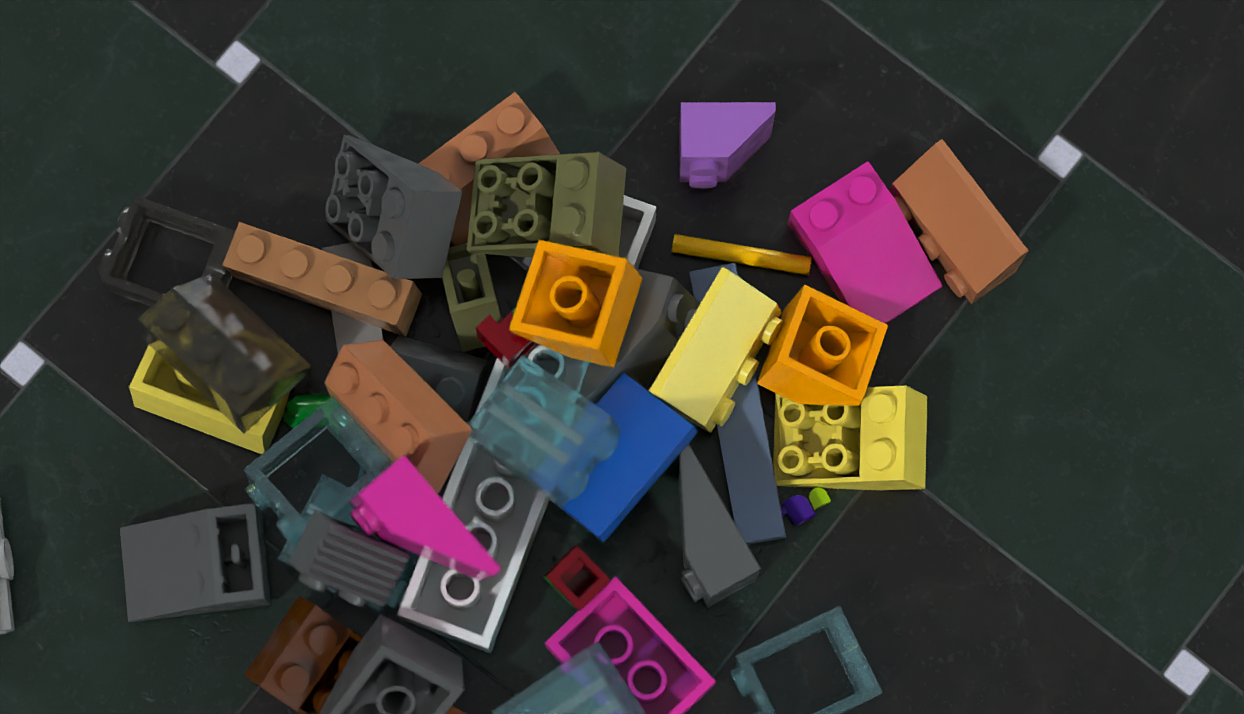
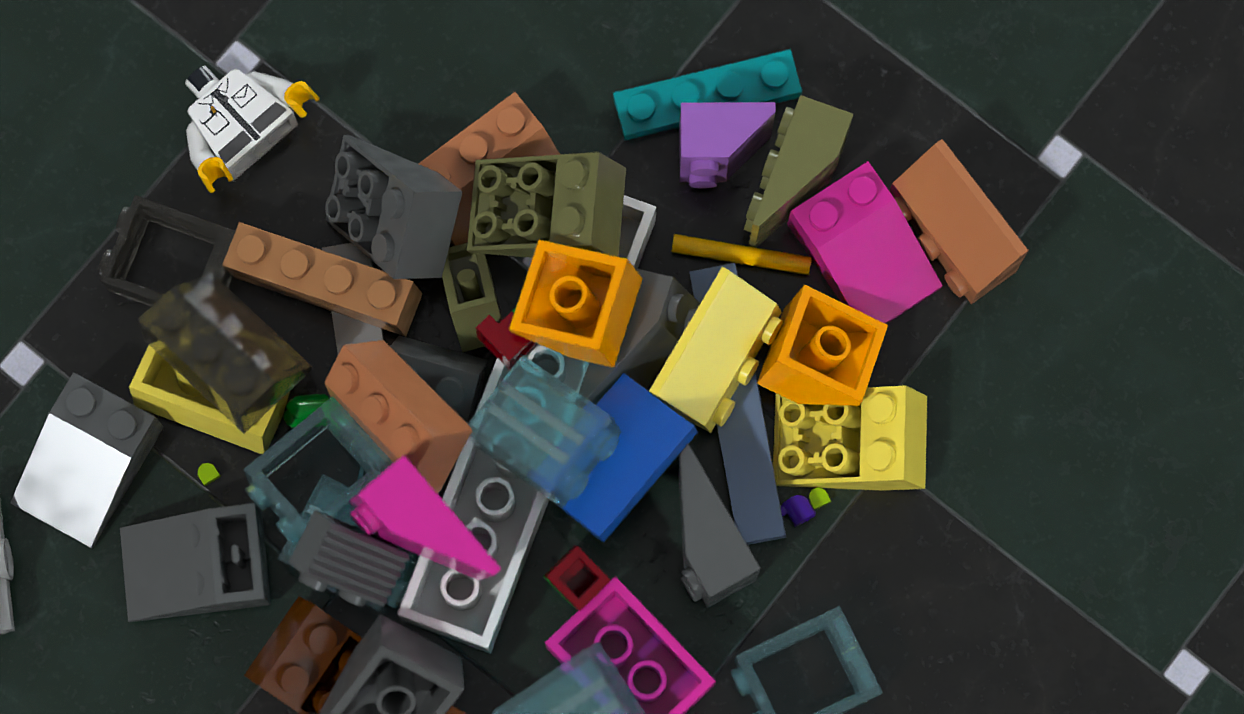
(85, 460): none -> slope
(208, 473): none -> lime piece
(239, 119): none -> white torso
(658, 104): none -> teal plate
(809, 152): none -> olive slope

